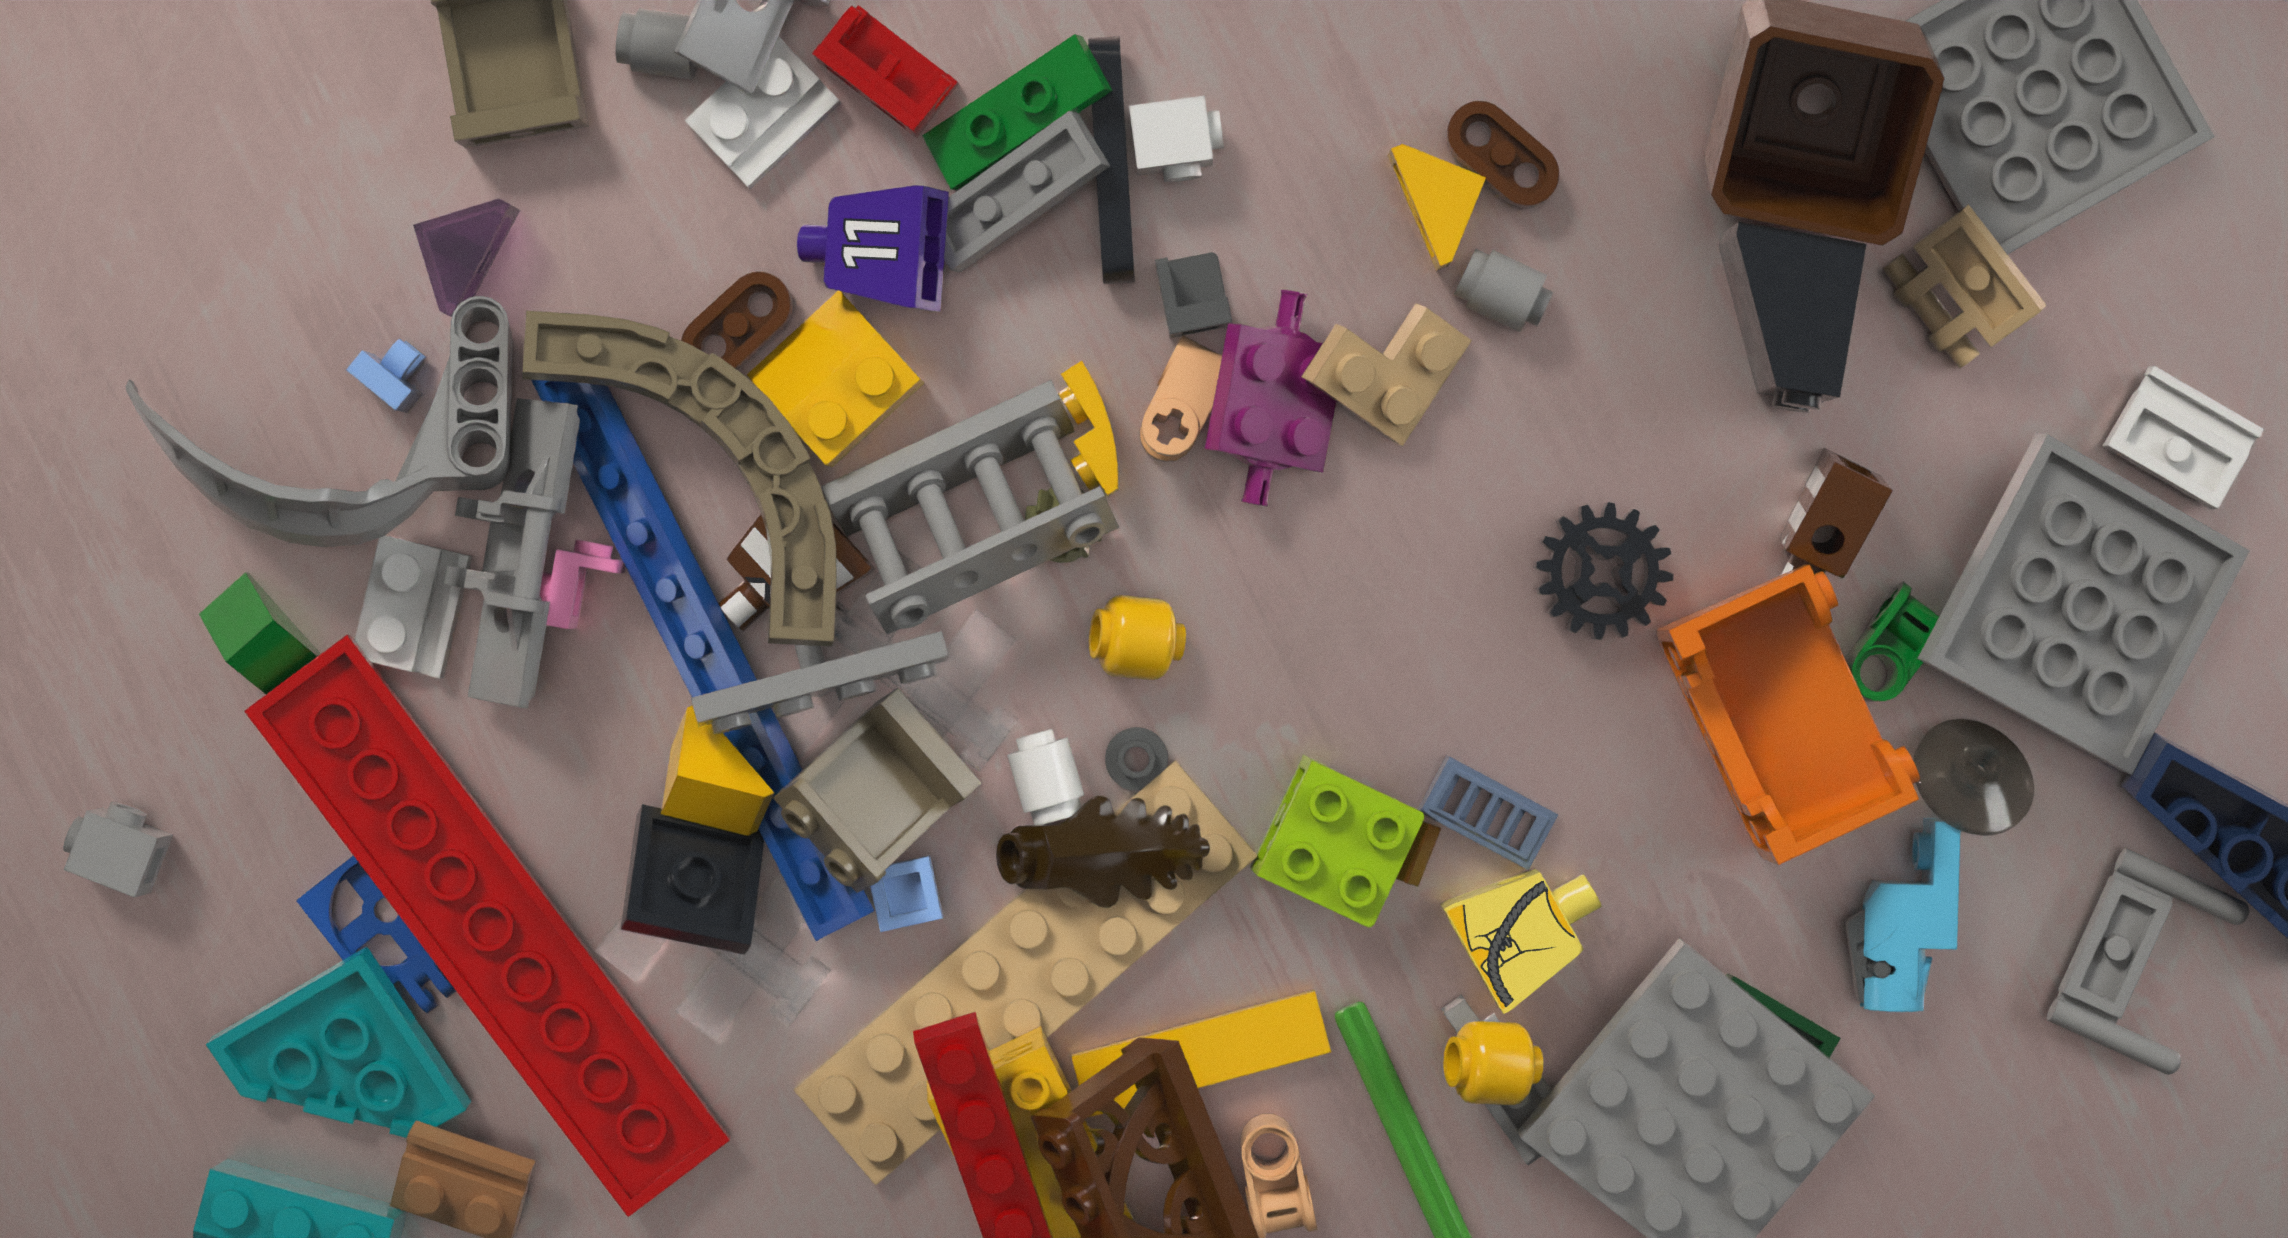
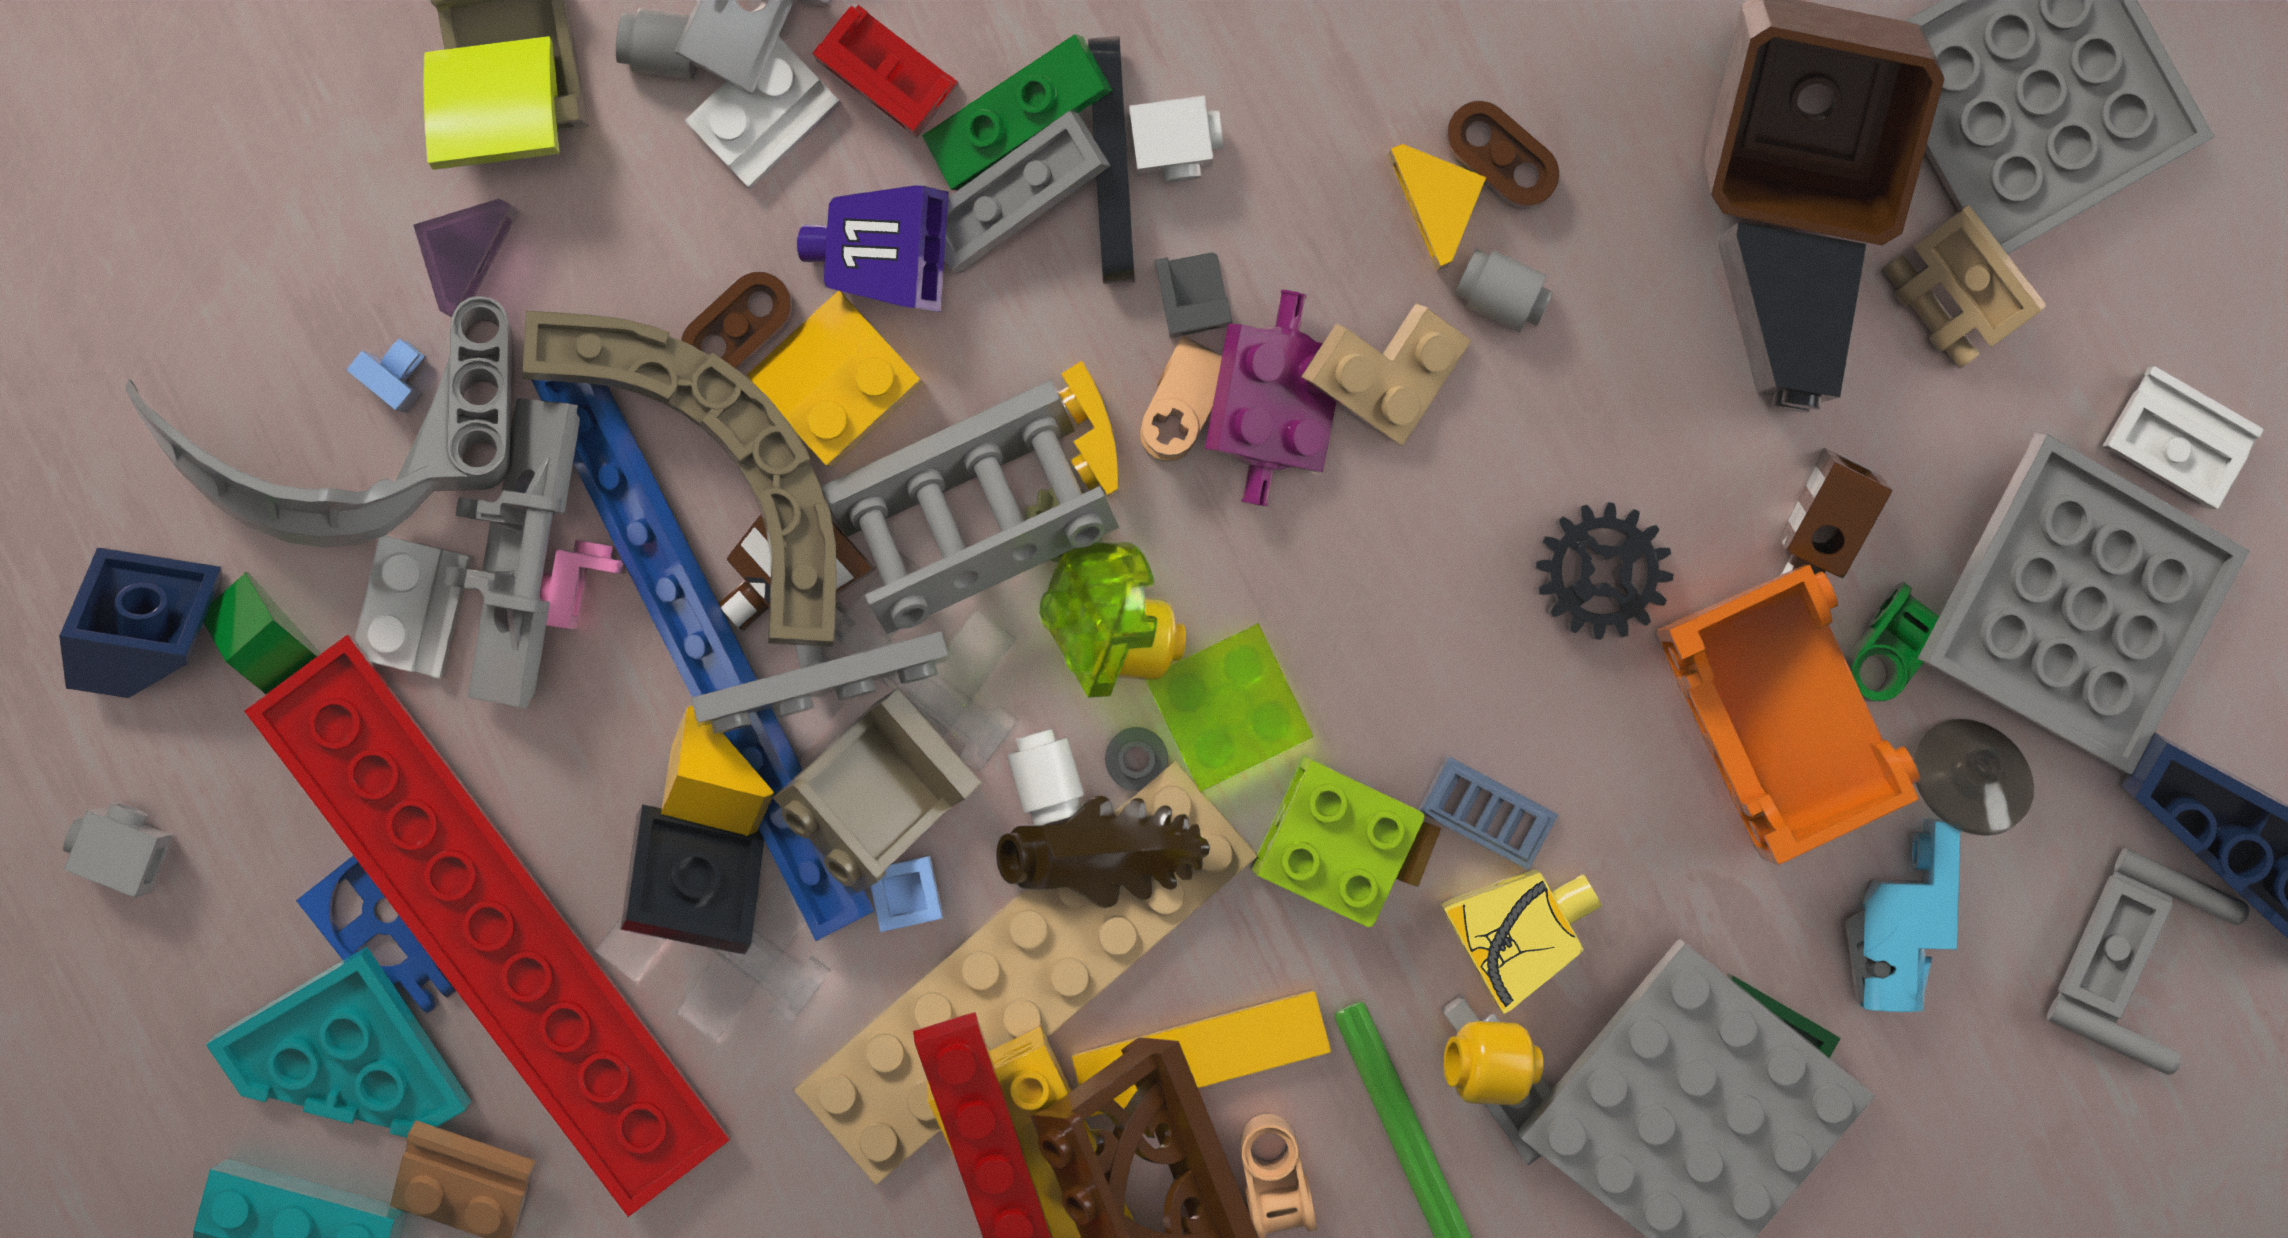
(134, 621): none -> dark blue slope
(490, 103): none -> neon yellow slope
(1099, 611): none -> clear neon green slope
(1229, 707): none -> clear neon green plate

